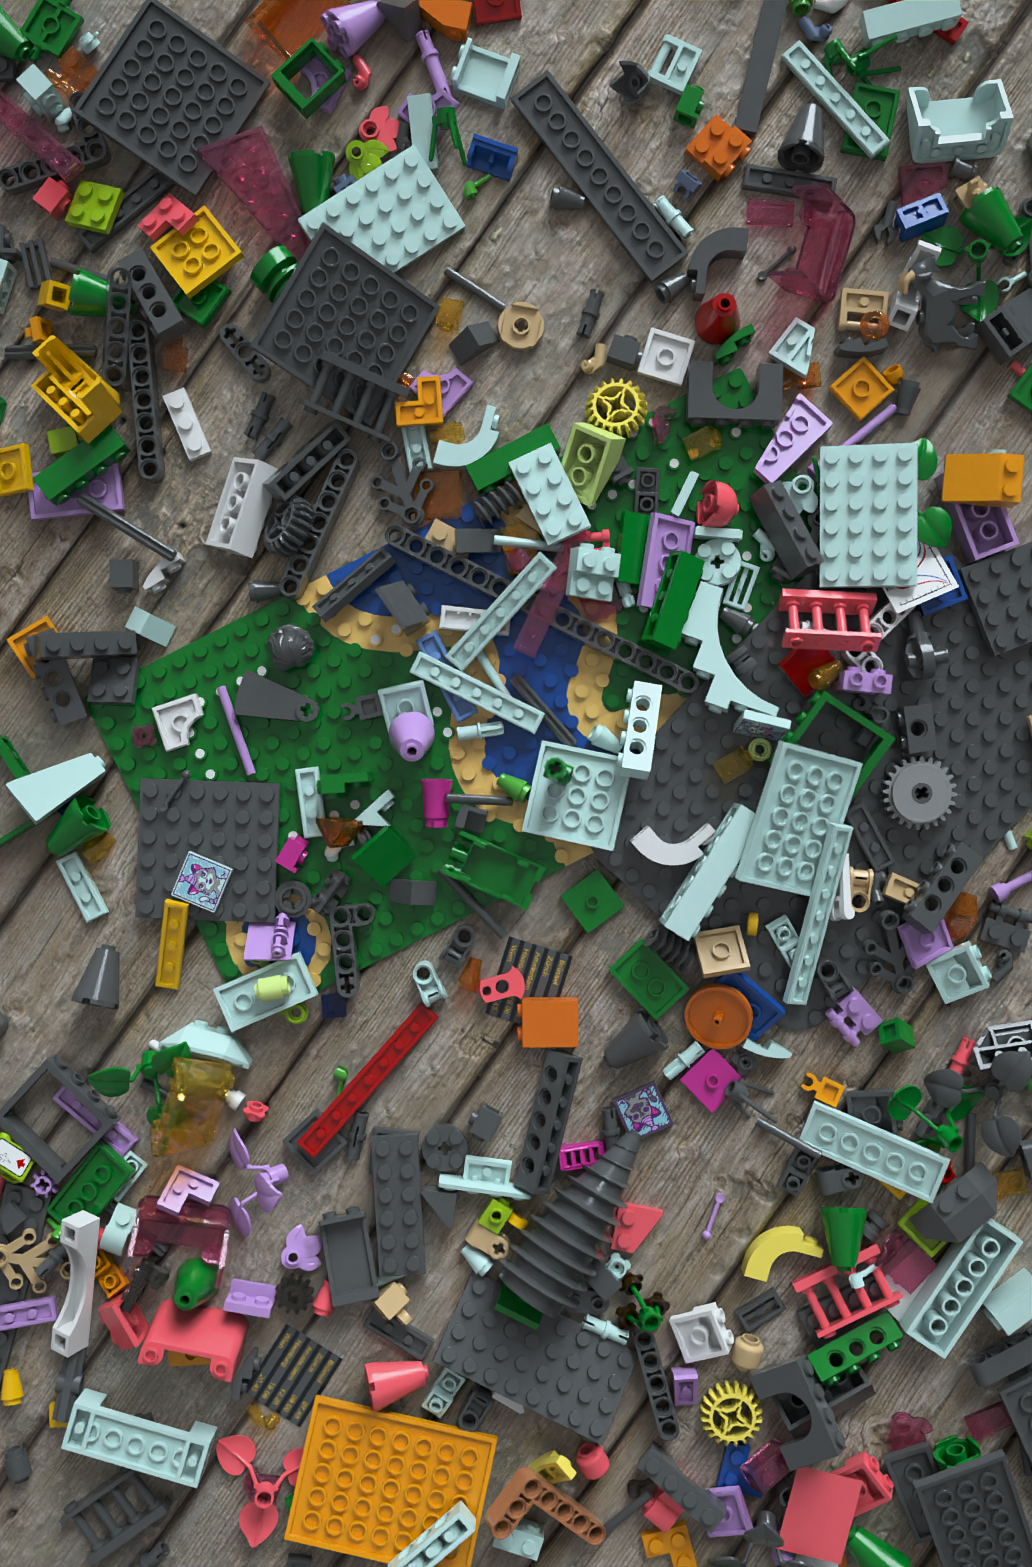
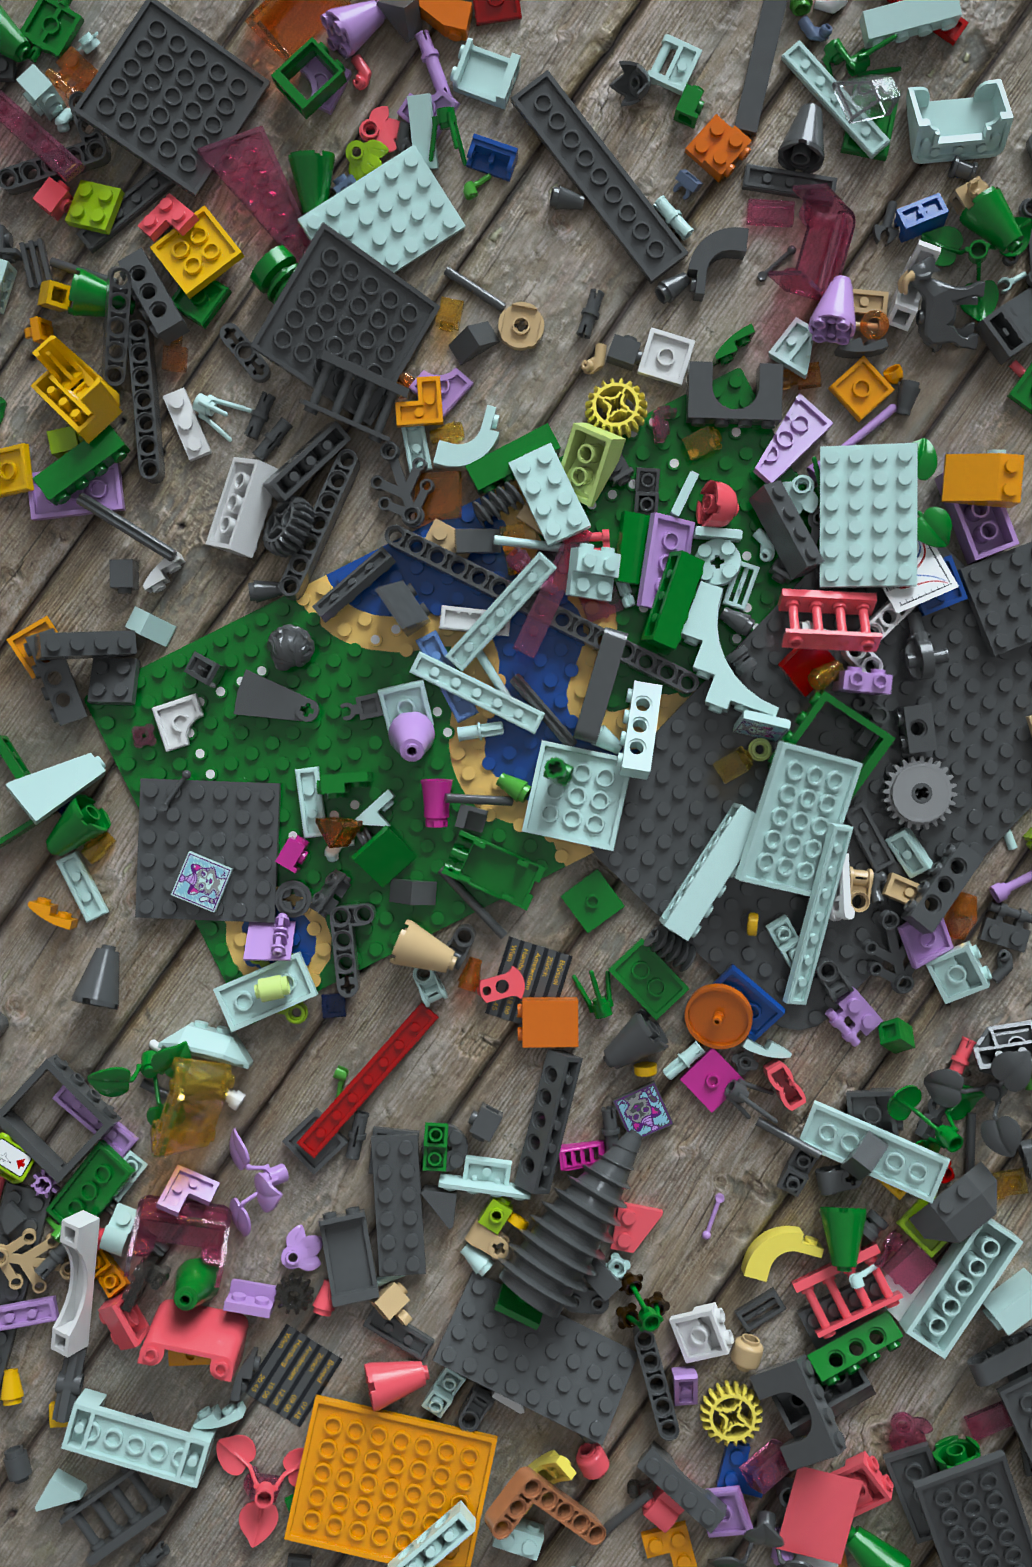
(25, 351): dark grey axle -> none
(48, 910): none -> light orange slope
(61, 1490): none -> light aqua slope
(172, 944): yellow tile -> none
(205, 670): none -> dark grey slope
(207, 406): none -> light aqua plant
(215, 1417): none -> light aqua slope
(236, 730): lavender bar -> none
(255, 1111): coral plate -> none
(262, 1420): clear yellow arm -> none
(422, 950): none -> tan cone
(435, 1147): none -> green slope
(600, 685): none -> dark grey beam
(601, 1006): none -> green plant
(605, 1329): light aqua pin -> none
(645, 1069): none -> yellow tile
(672, 854): white arch -> none
(717, 319): red cone -> none
(721, 951): tan plate -> none
(782, 1080): none -> coral brick
(826, 1090): light orange plate -> none
(835, 313): none -> lavender cone
(865, 1156): none -> dark grey slope
(867, 97): none -> clear slope
(909, 852): none -> light aqua slope
(921, 181): clear pink tile -> none

